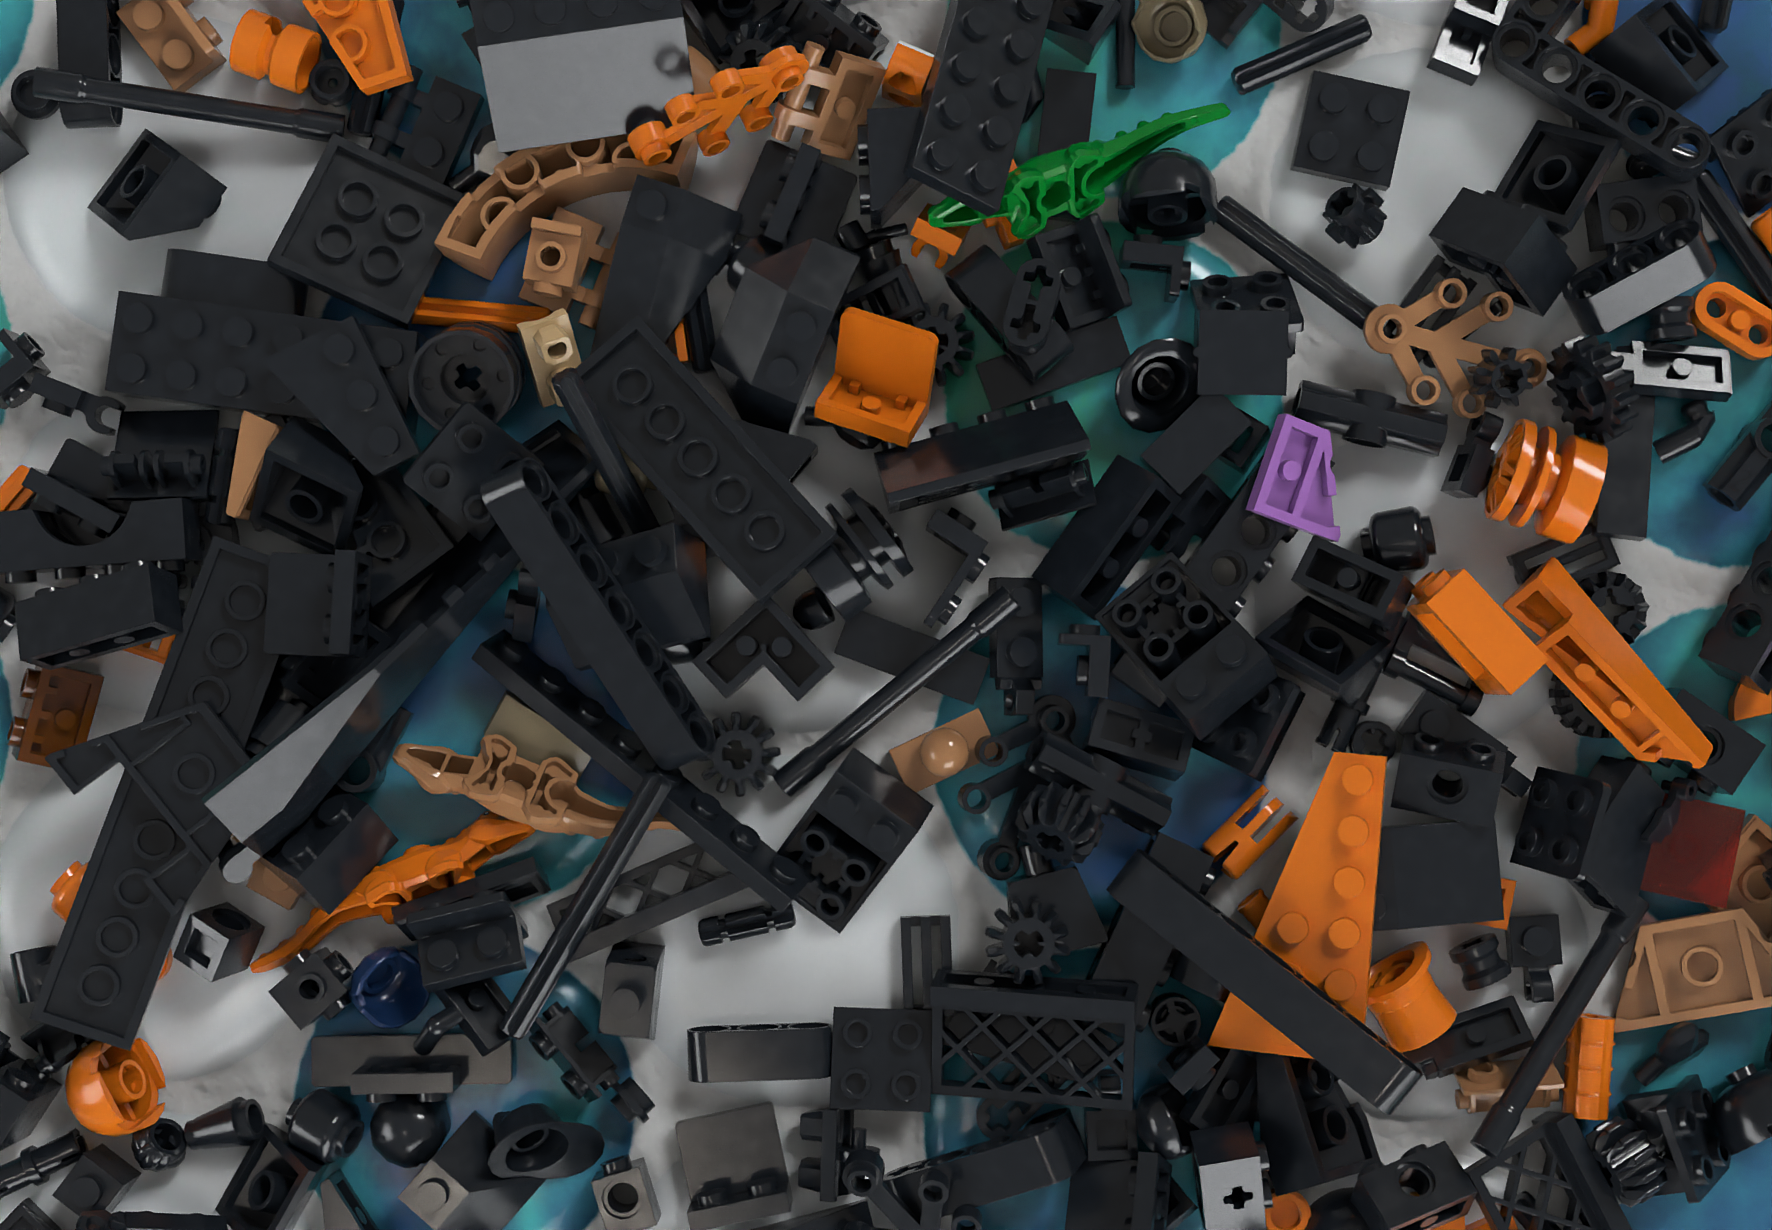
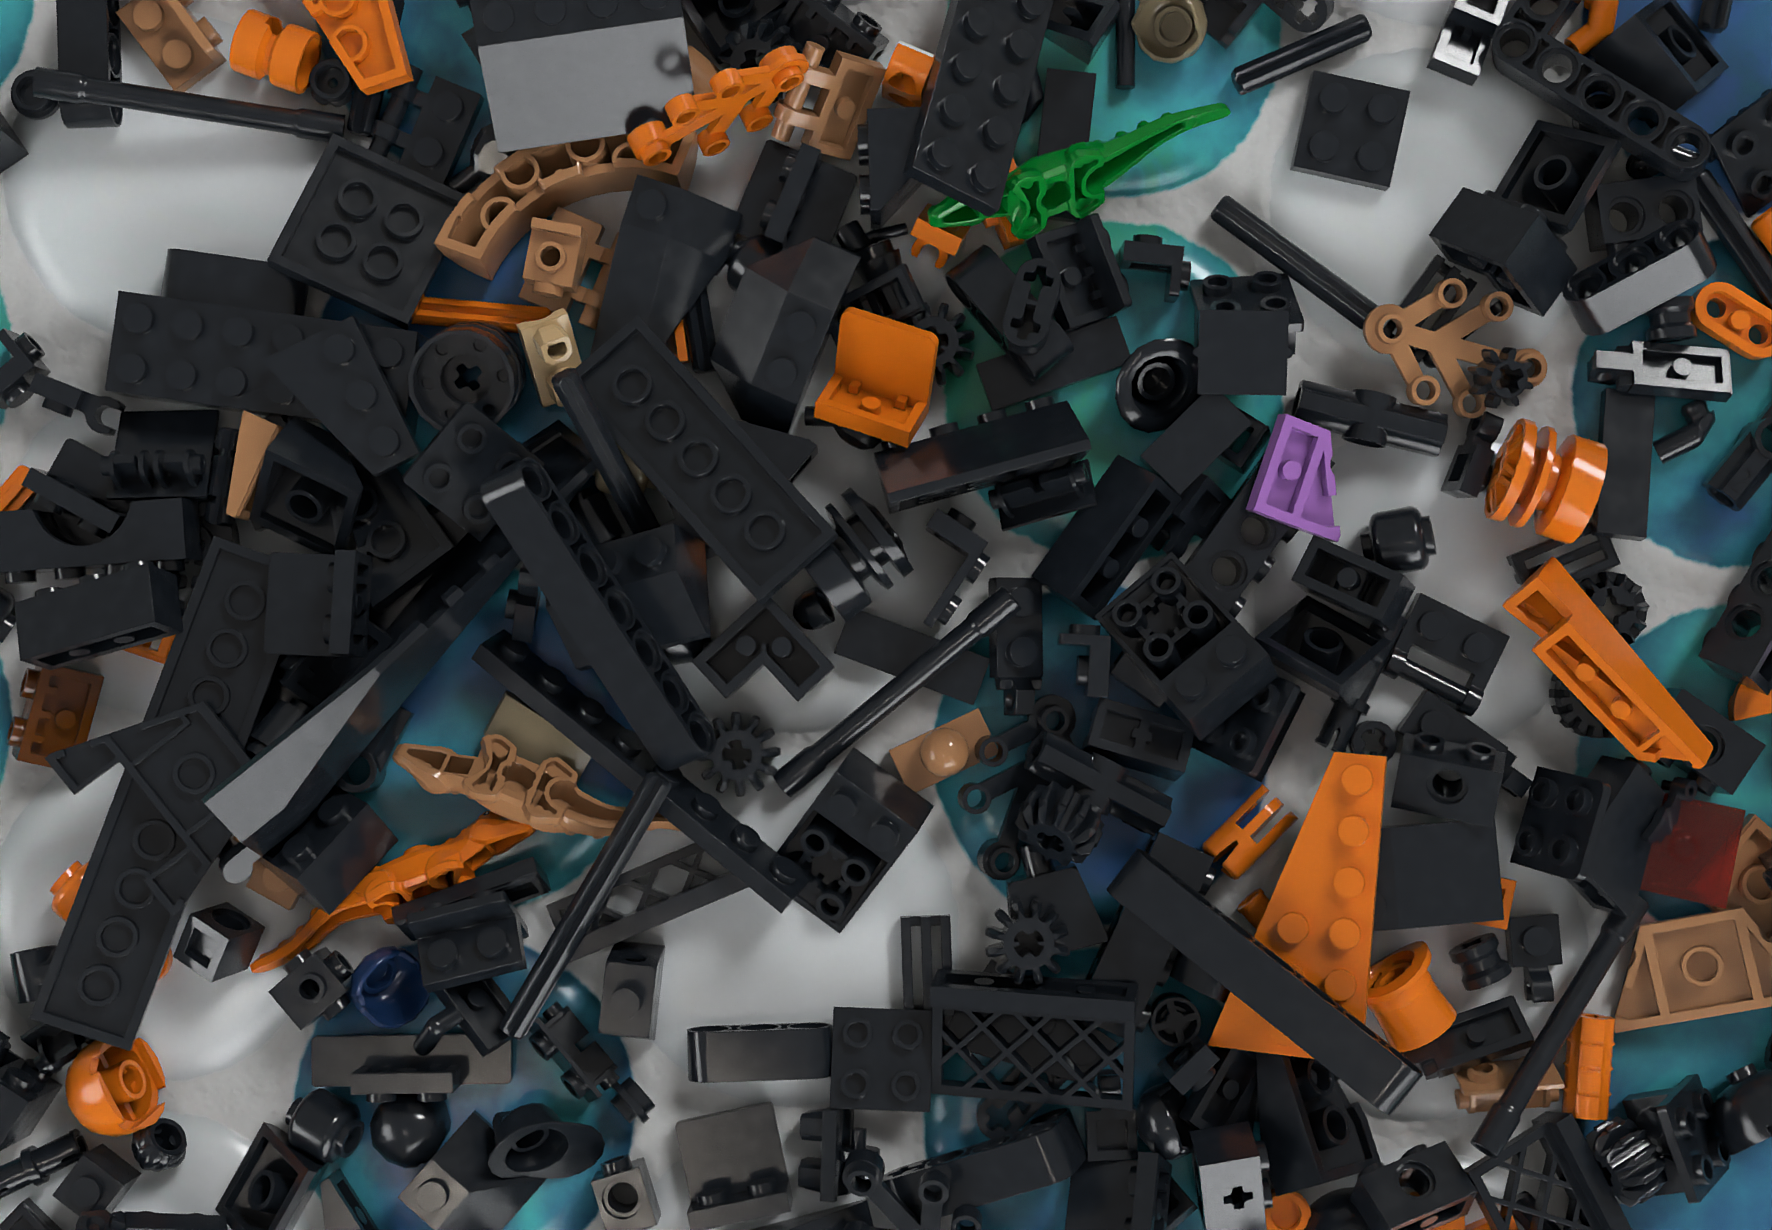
(156, 192): black slope -> none
(226, 1126): black cone -> none
(744, 924): black axle -> none
(1168, 195): black cylinder -> none
(1354, 215): black gear -> none
(1475, 631): orange window -> none
(1592, 389): black gear -> none
(1674, 1049): black rock -> none

